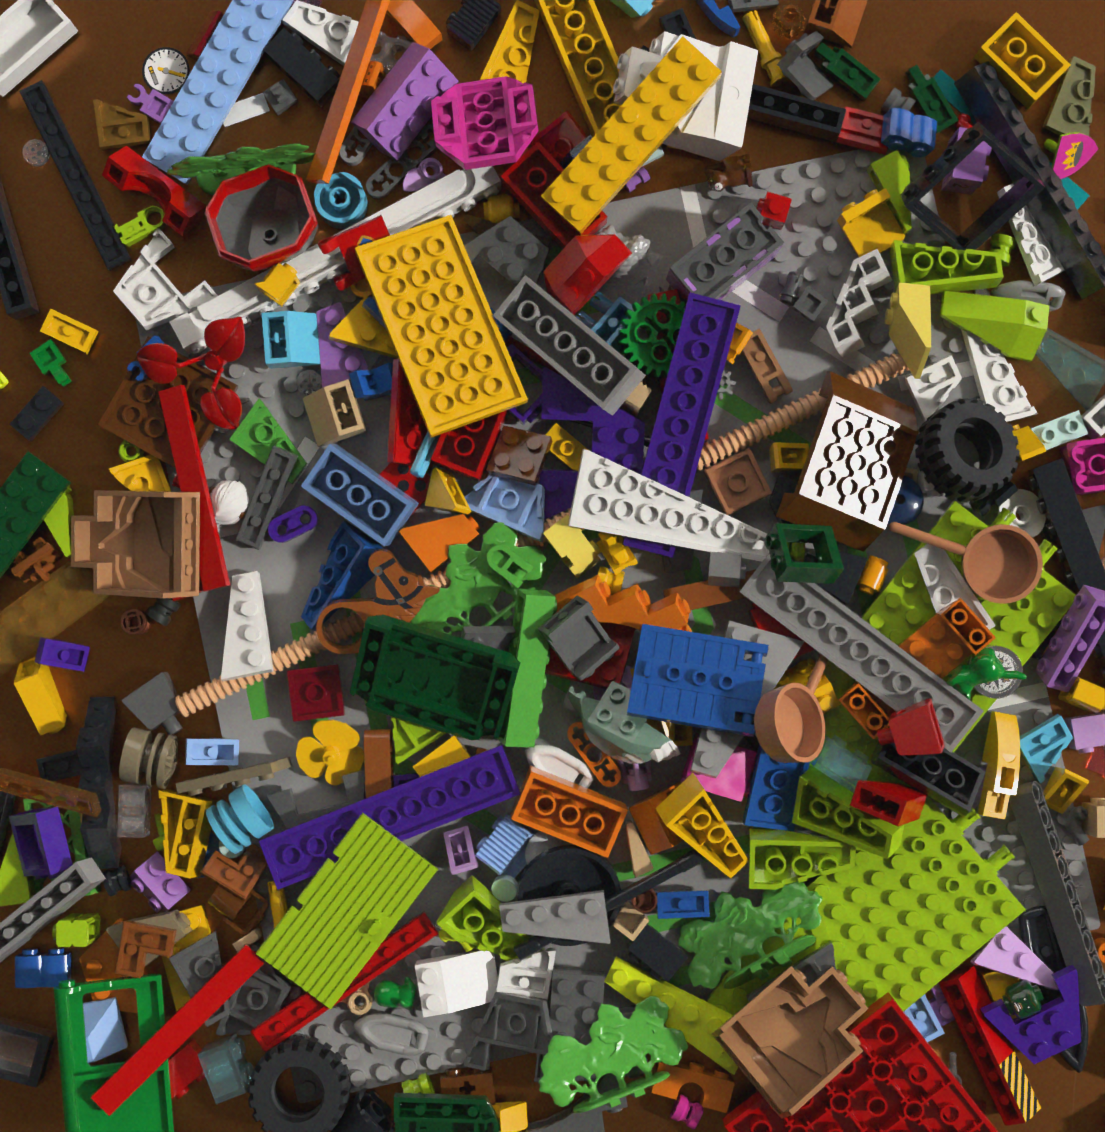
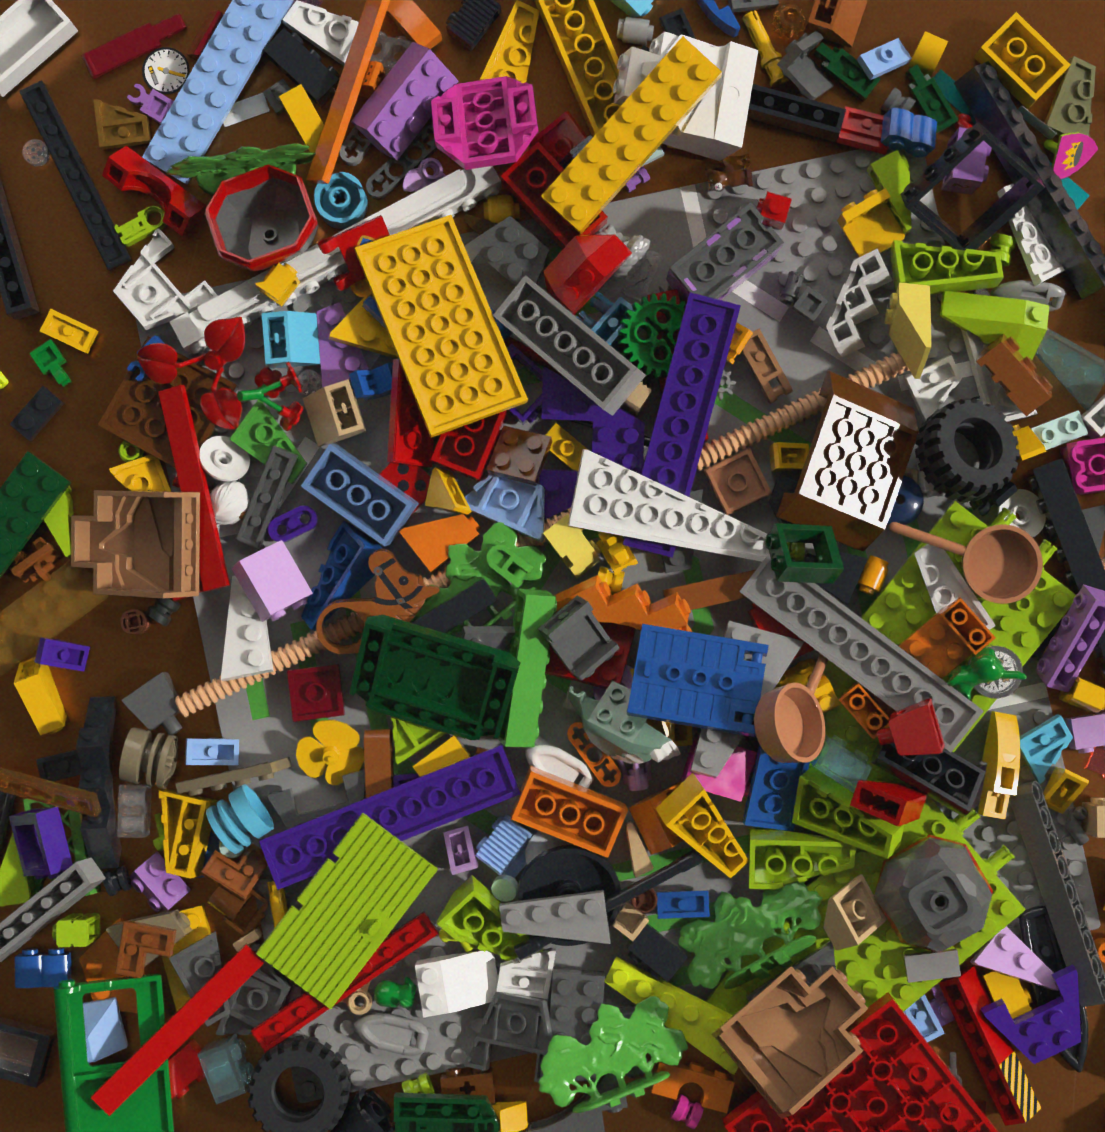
(131, 46): none -> dark red piece
(223, 449): none -> white dish
(271, 384): none -> red plant
(272, 581): none -> lavender brick
(303, 116): none -> yellow slope
(424, 456): medium azure axle -> none
(458, 607): none -> black brick
(635, 31): none -> light grey brick
(726, 569): dark grey brick -> none
(852, 914): none -> tan slope
(884, 59): none -> light blue plate
(921, 874): none -> dark grey rock
(928, 53): none -> yellow brick
(932, 965): none -> light grey tile
(1015, 374): none -> dark orange wedge
(1023, 999): dark green head -> none
(1036, 123): none -> white sticker

